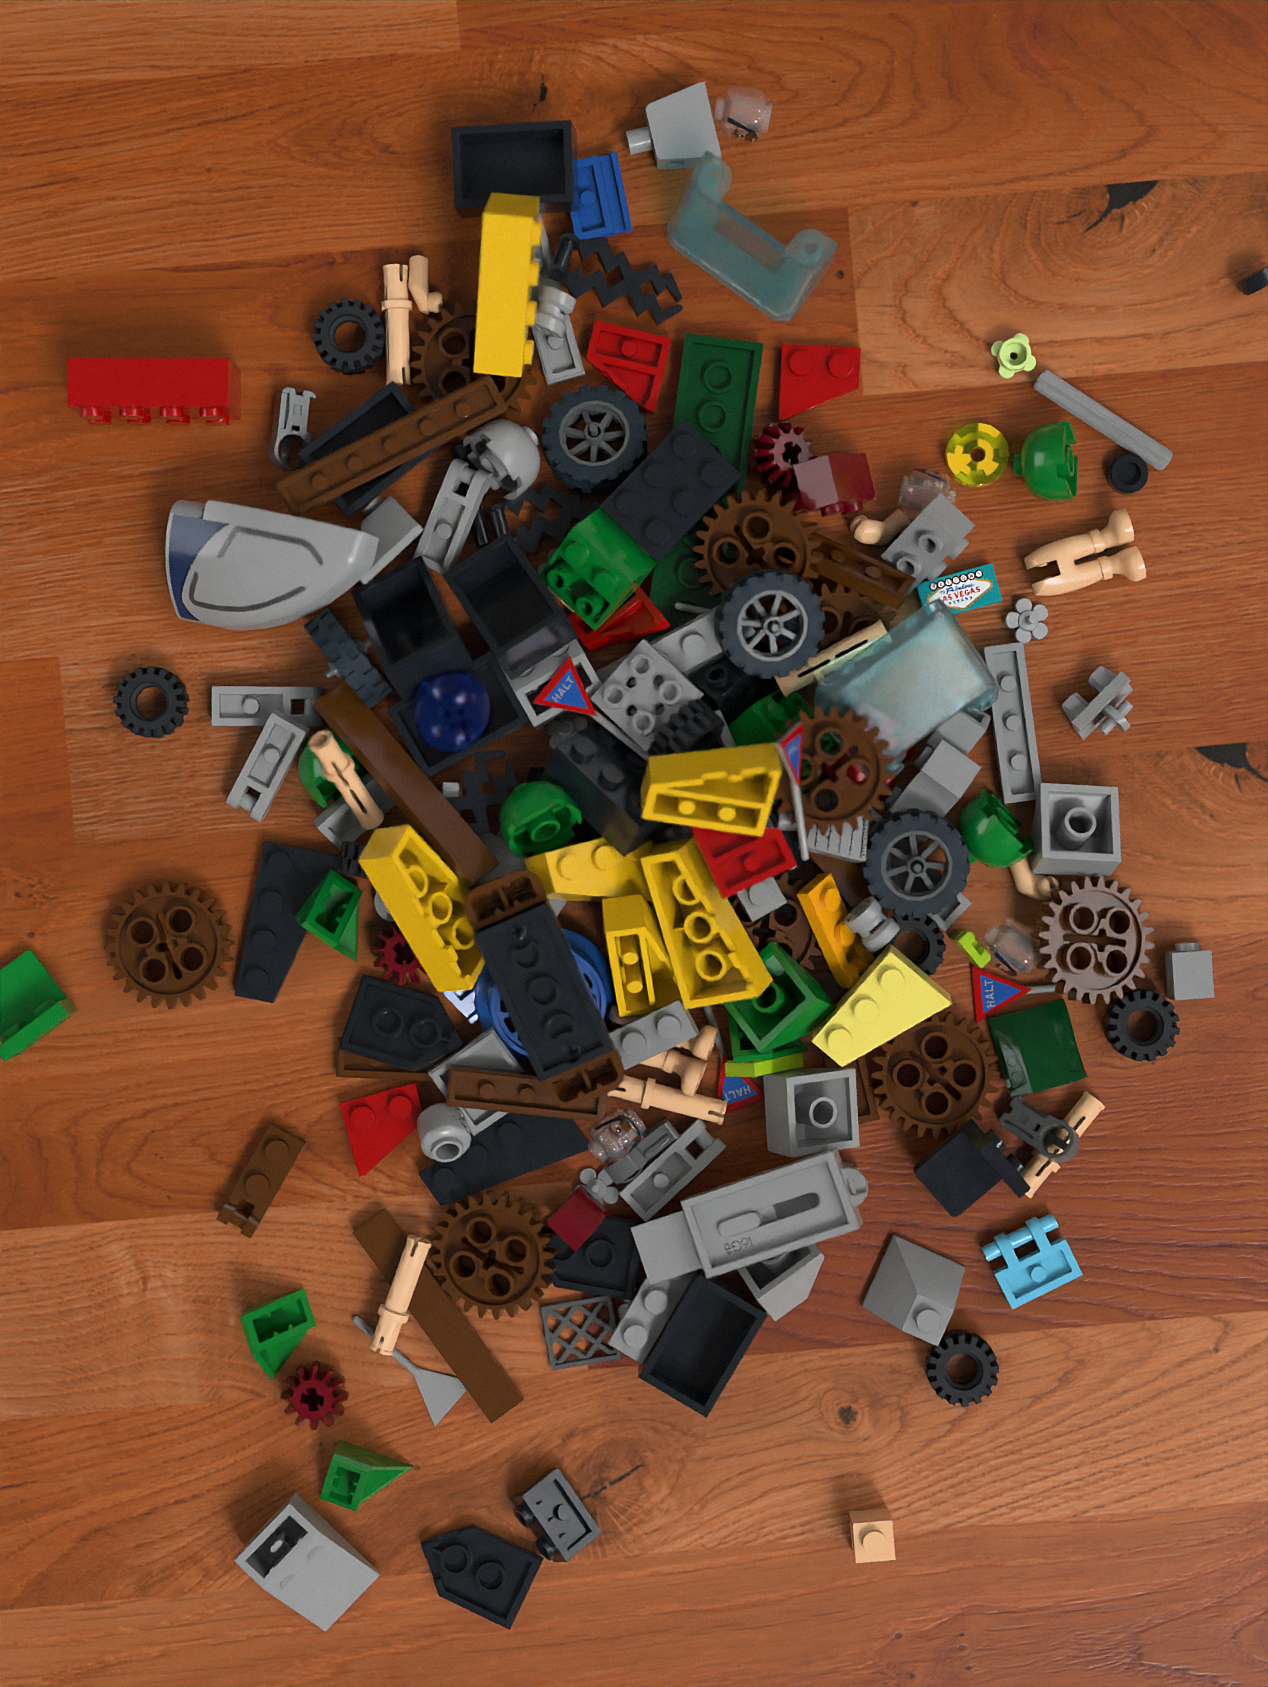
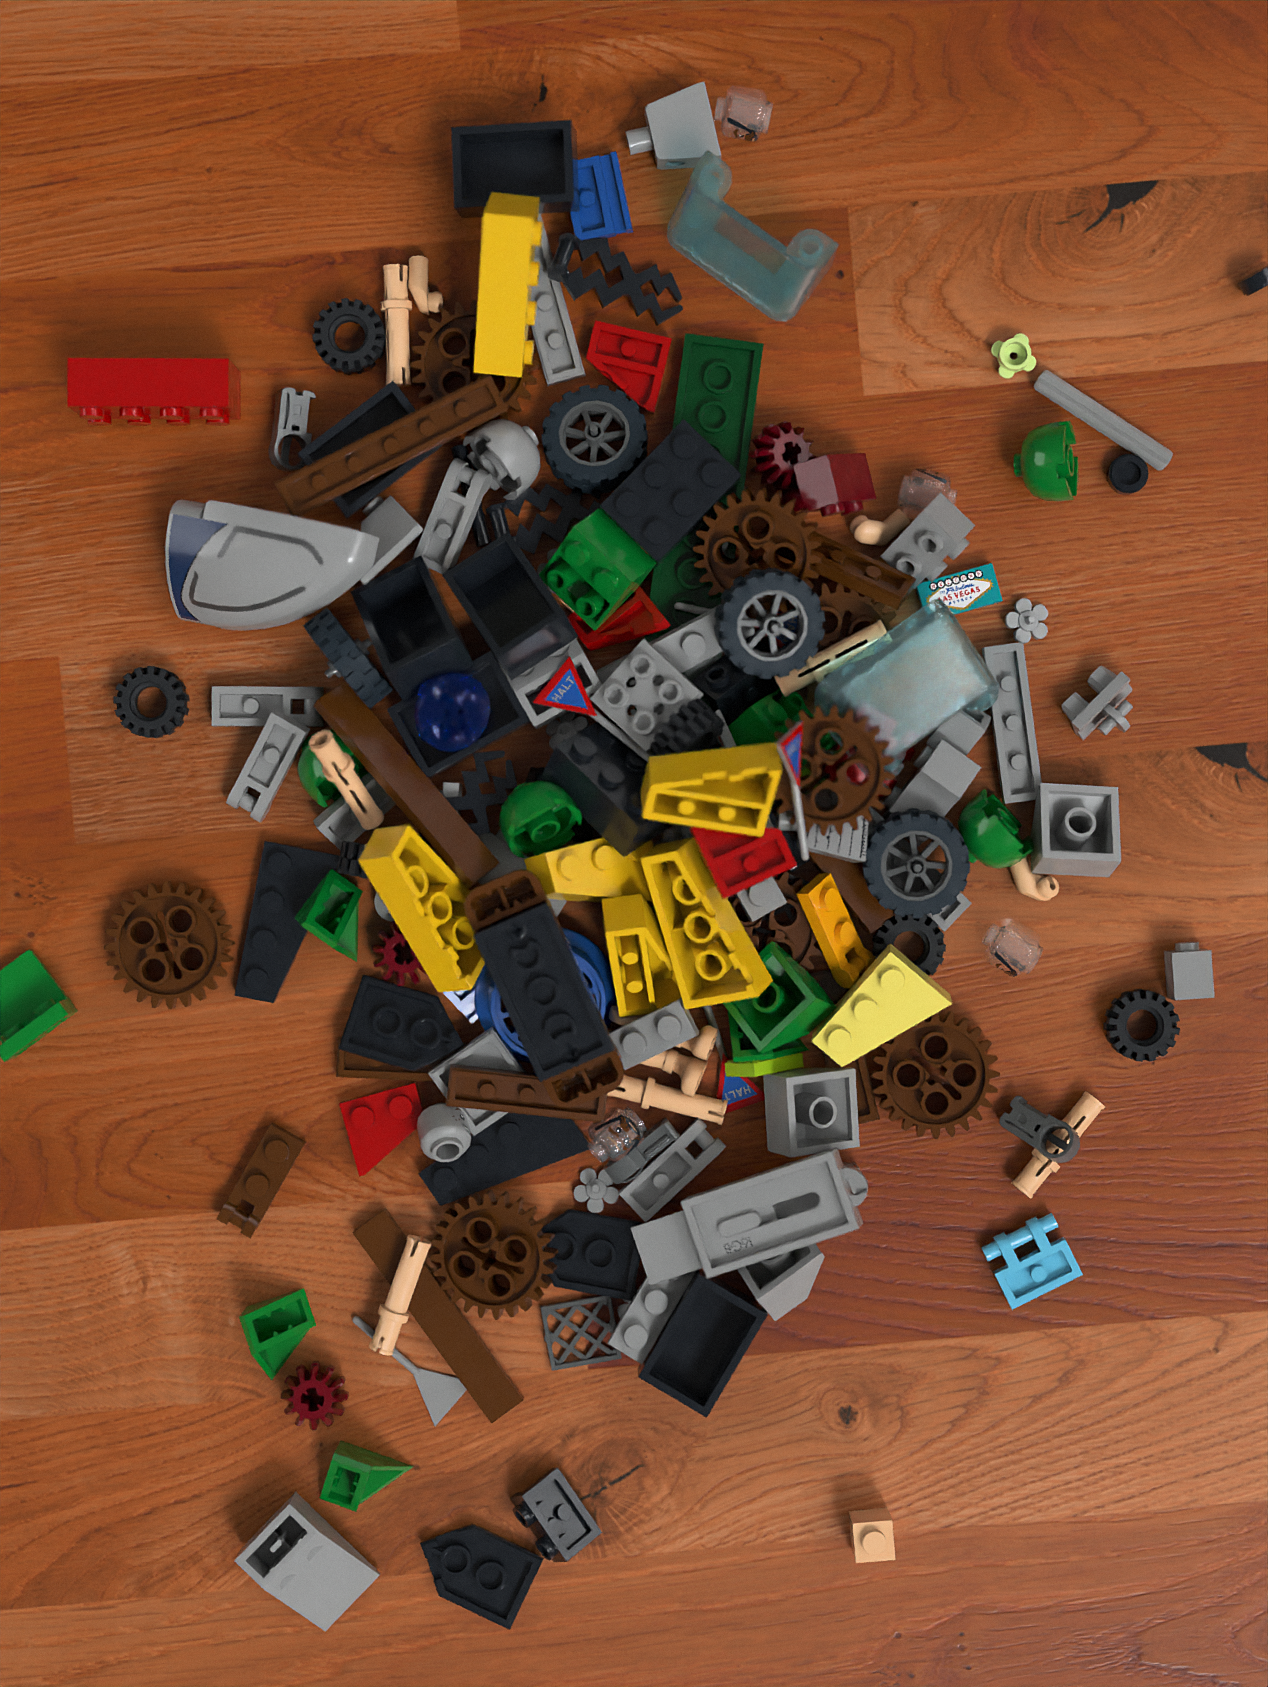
(552, 310): light grey wheel -> none
(577, 1217): dark red brick -> none
(815, 376): red wing -> none
(871, 924): light grey wheel -> none
(915, 1290): light grey slope -> none
(967, 1391): black tyre -> none
(968, 1167): black bracket -> none
(970, 947): lime tile -> none
(979, 437): clear neon green piece -> none
(995, 992): piece -> none
(1036, 1048): dark green slope -> none
(1077, 576): light nougat piece -> none
(1090, 976): reddish brown gear -> none

